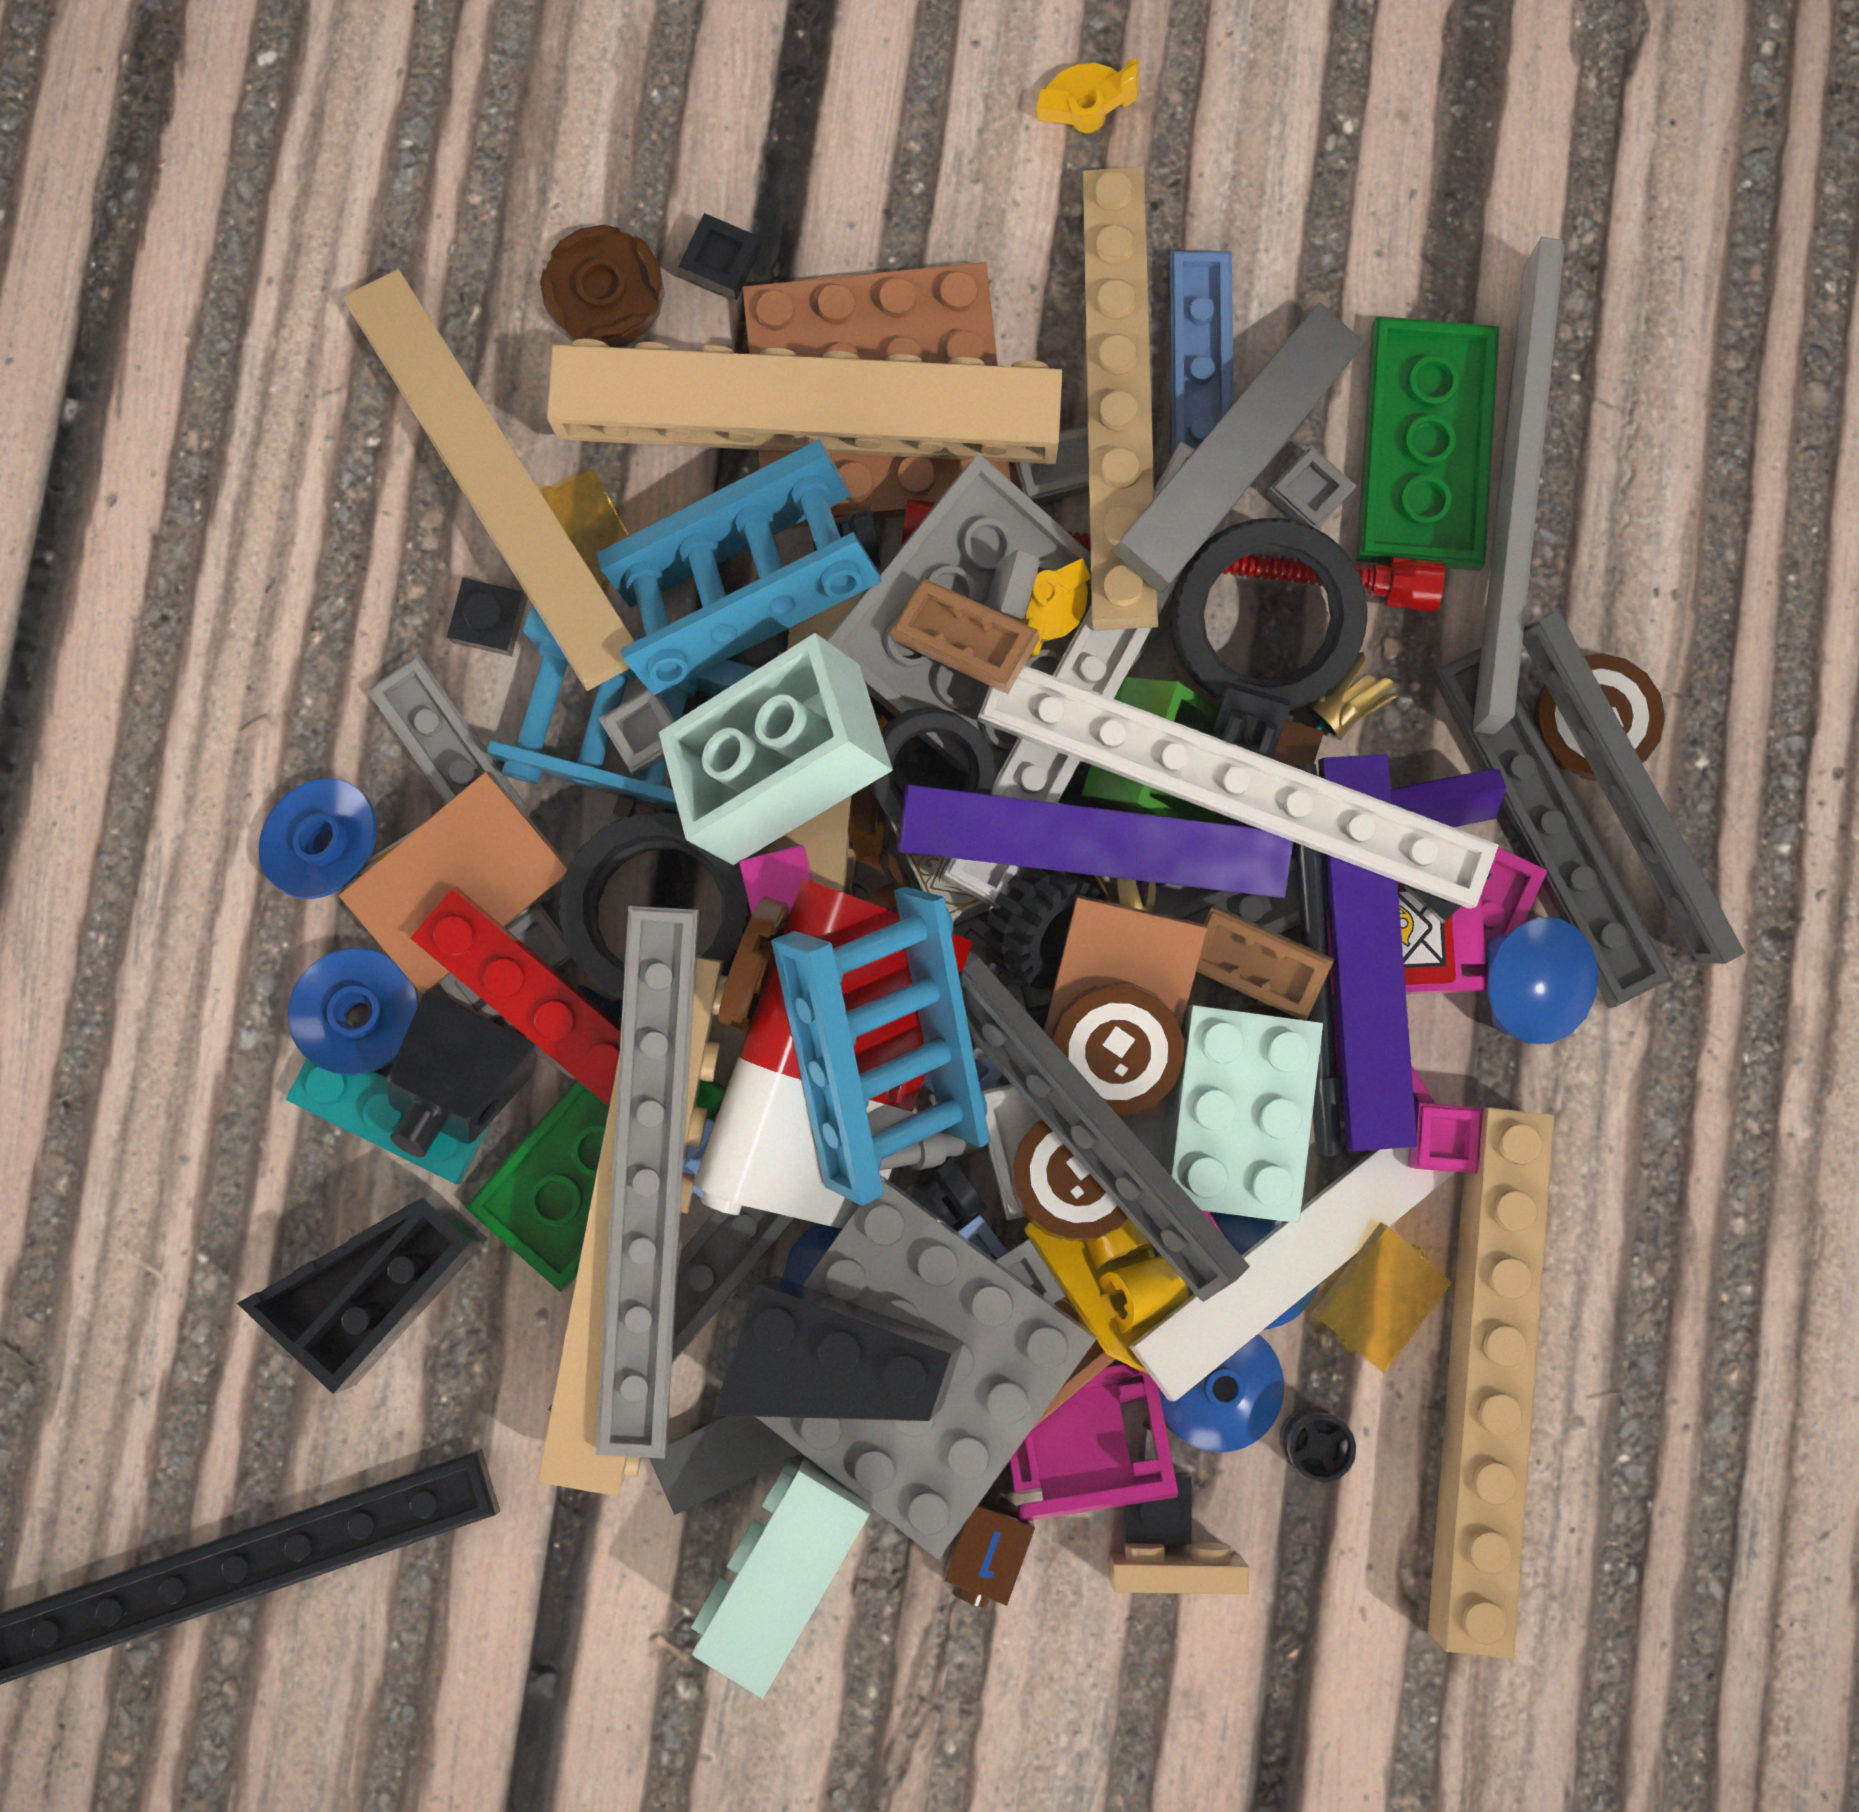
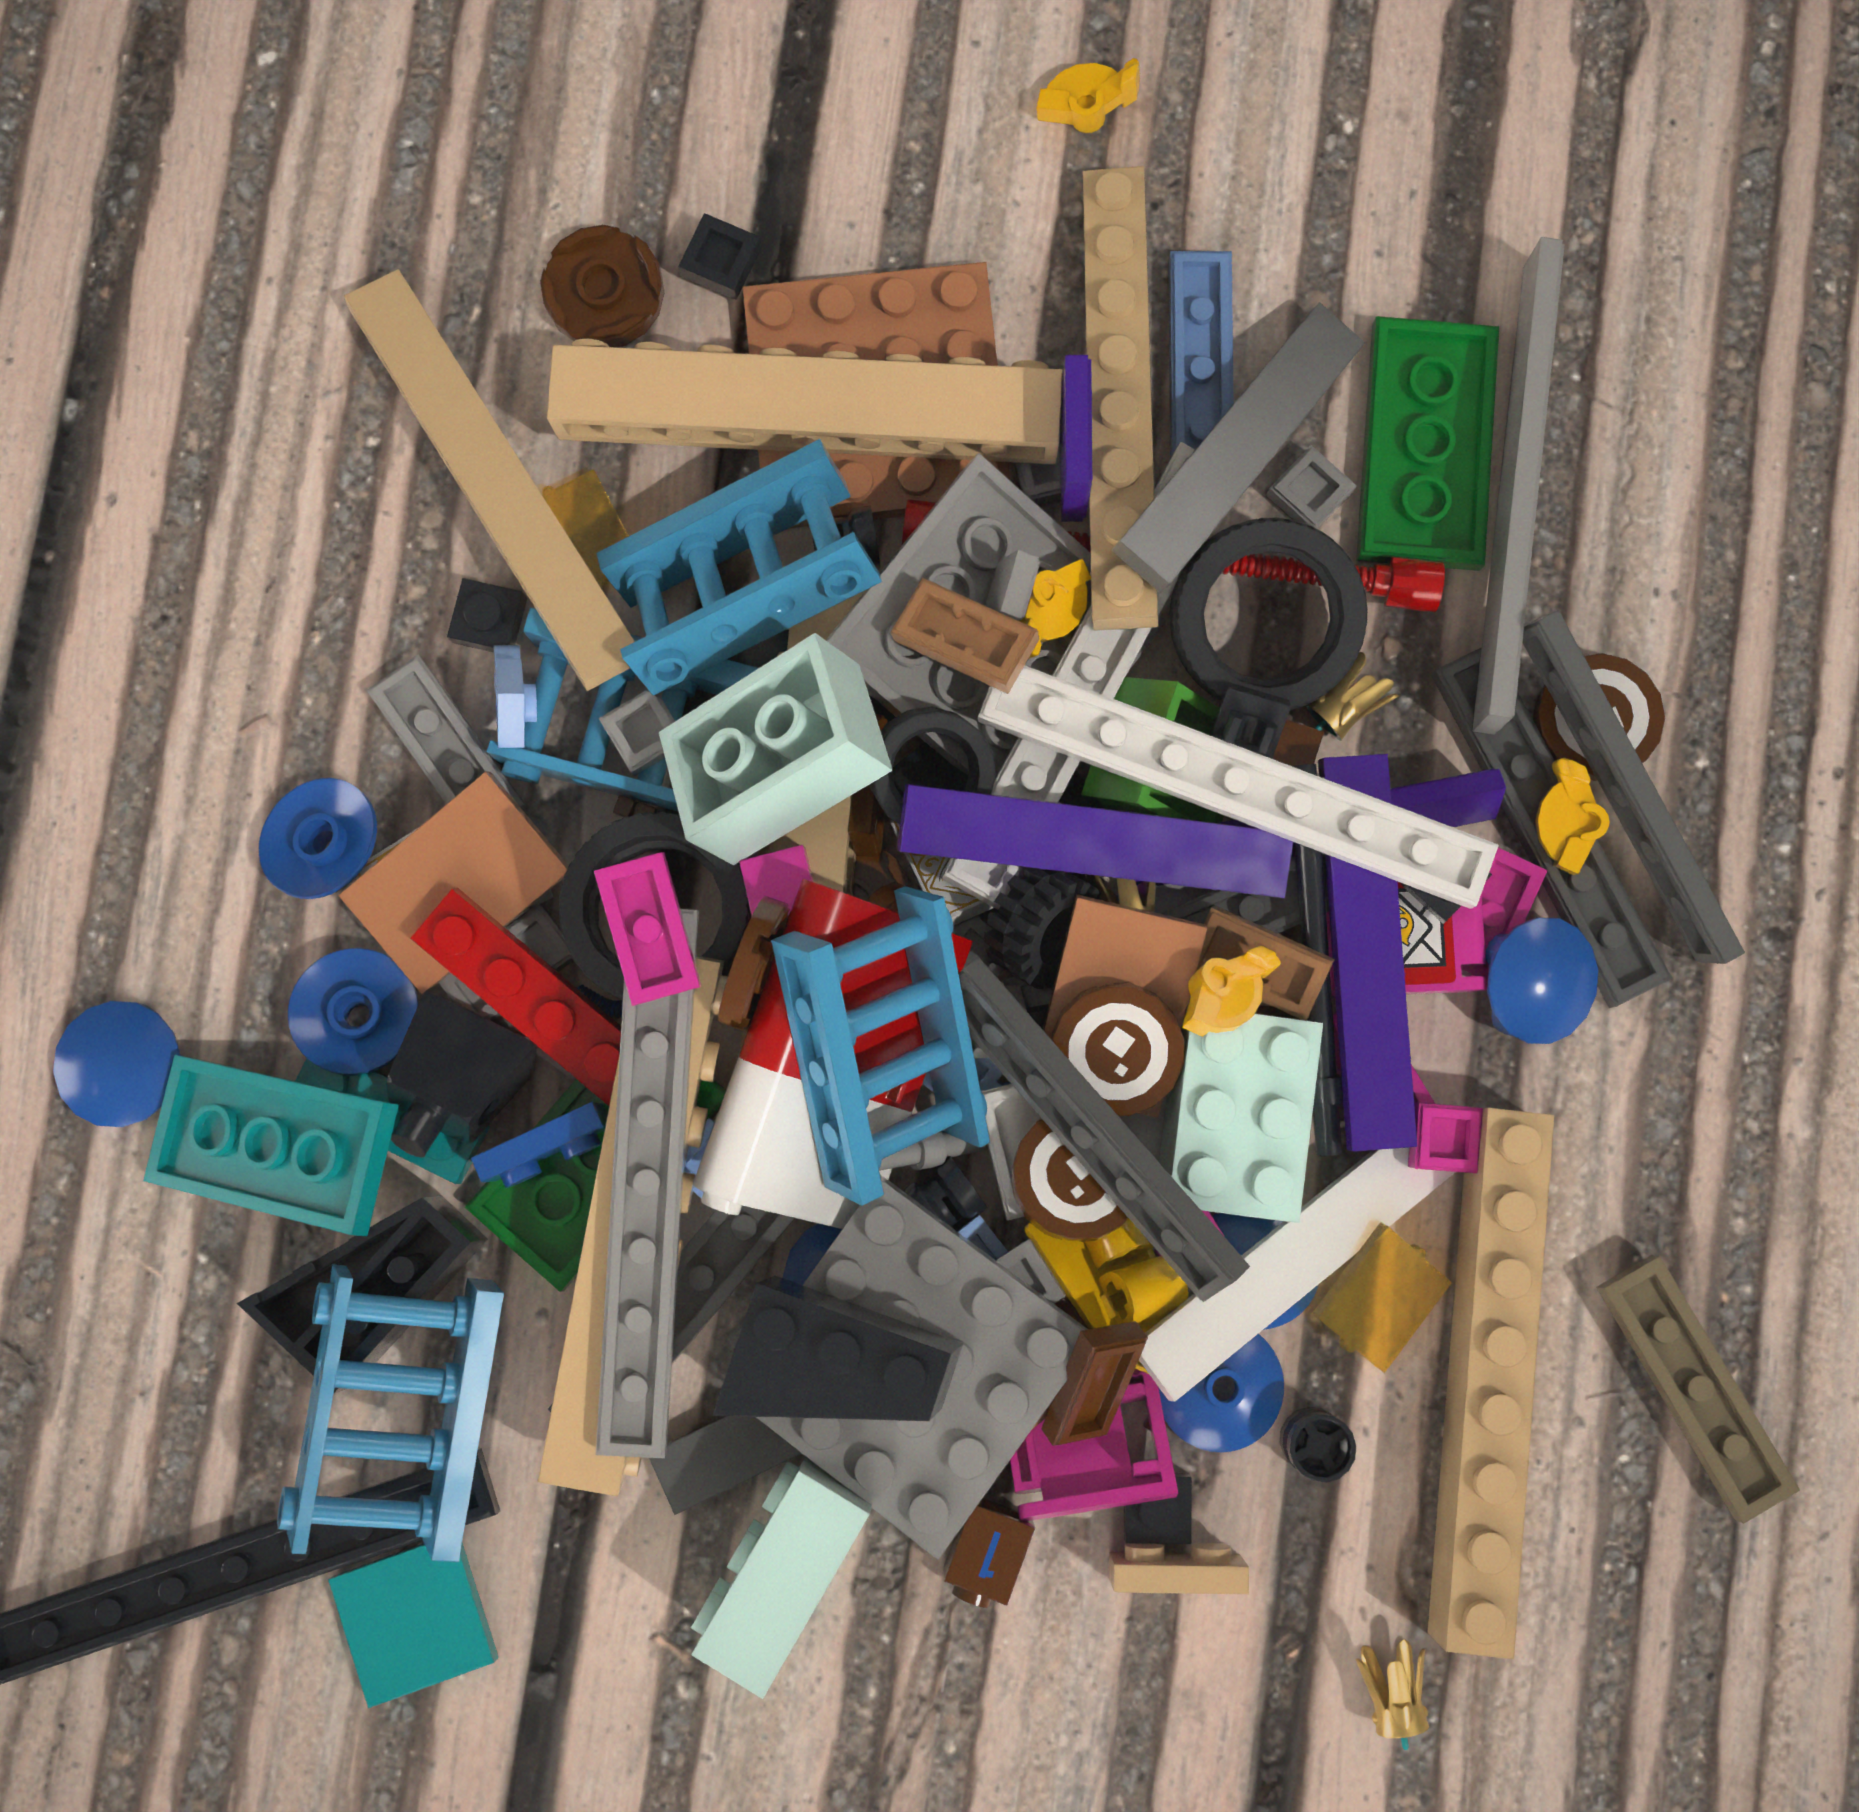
(115, 1063): none -> blue dish
(271, 1144): none -> teal plate
(412, 1622): none -> teal tile
(447, 1451): none -> dark azure fence
(514, 700): none -> light blue plate
(519, 1157): none -> blue plate
(647, 928): none -> dark pink plate
(1076, 438): none -> dark purple tile
(1095, 1383): none -> reddish brown tile
(1228, 991): none -> yellow piece
(1398, 1704): none -> pearl gold piece
(1569, 817): none -> yellow piece
(1698, 1389): none -> dark tan plate

